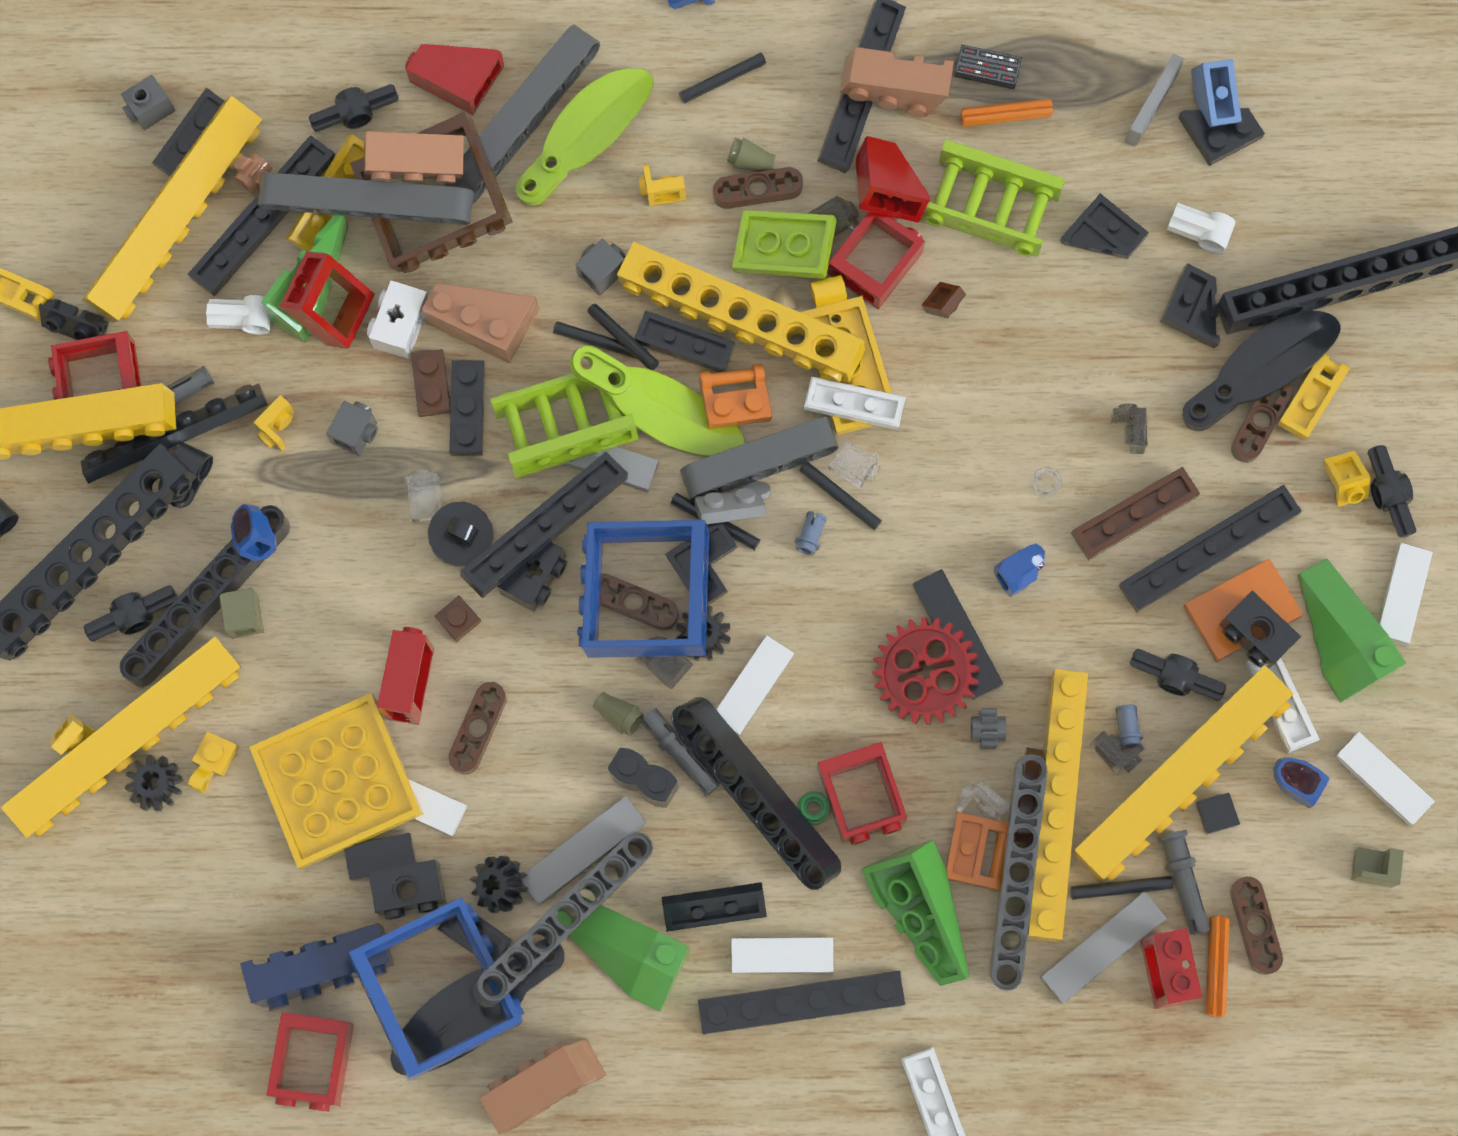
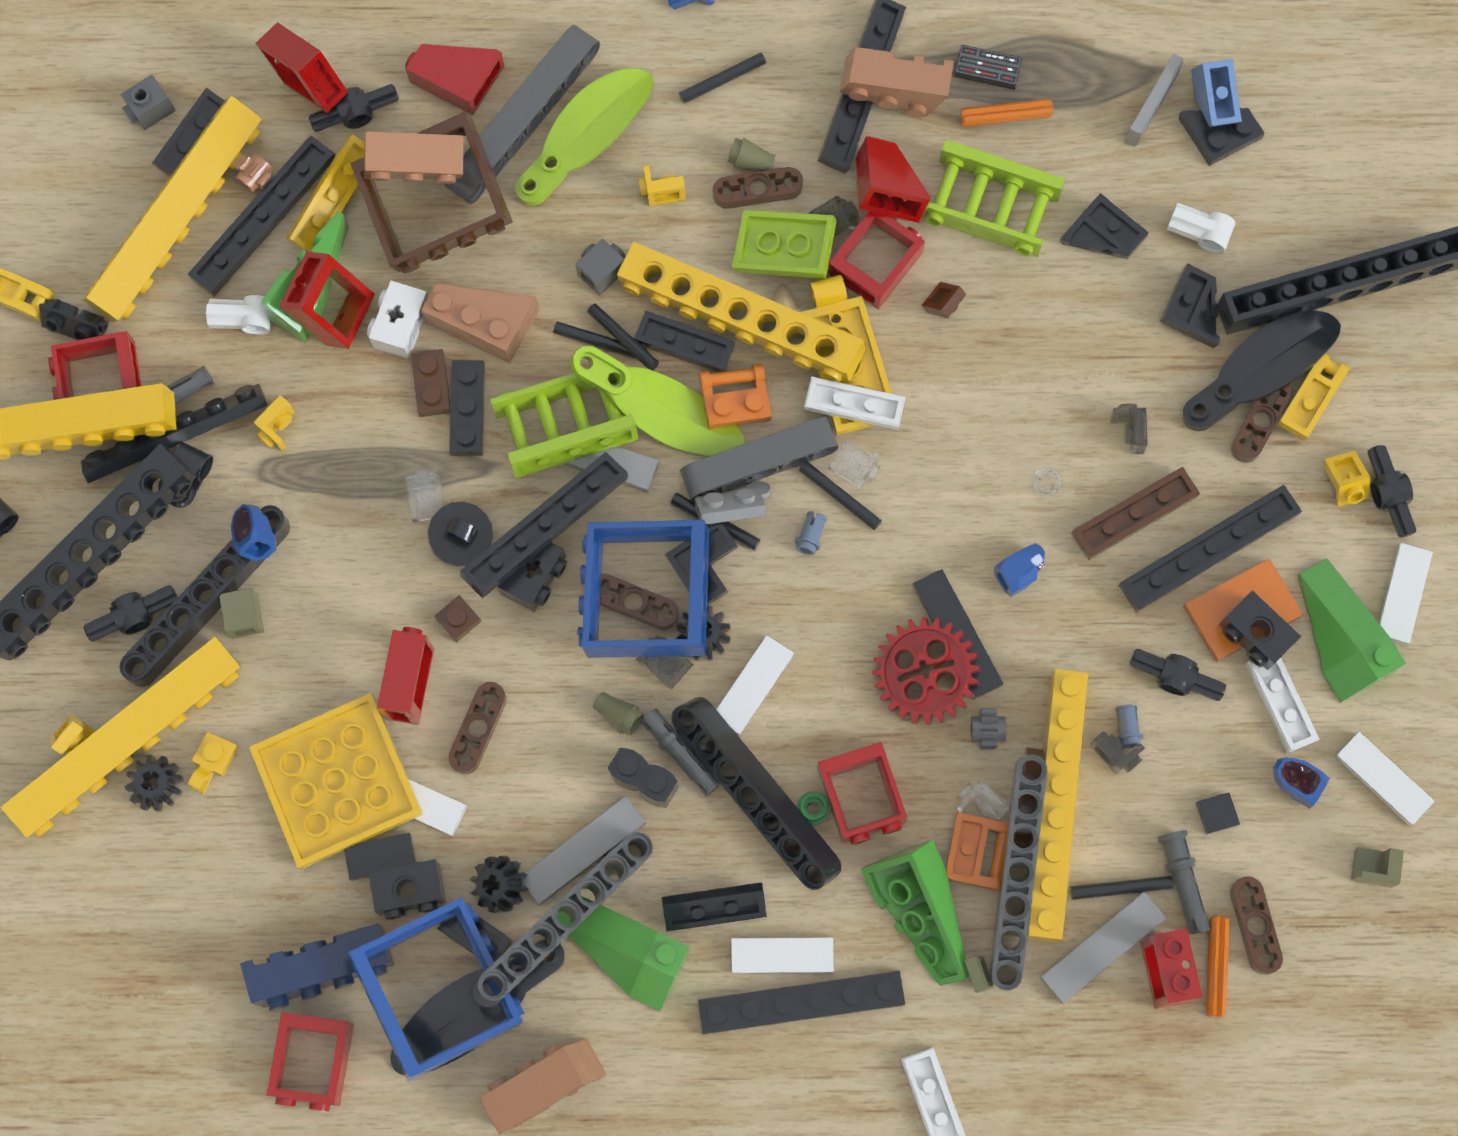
(302, 67): none -> red window
(353, 427): dark grey brick -> none
(365, 198): dark grey beam -> none
(979, 974): none -> olive tile
(1182, 774): yellow brick -> none

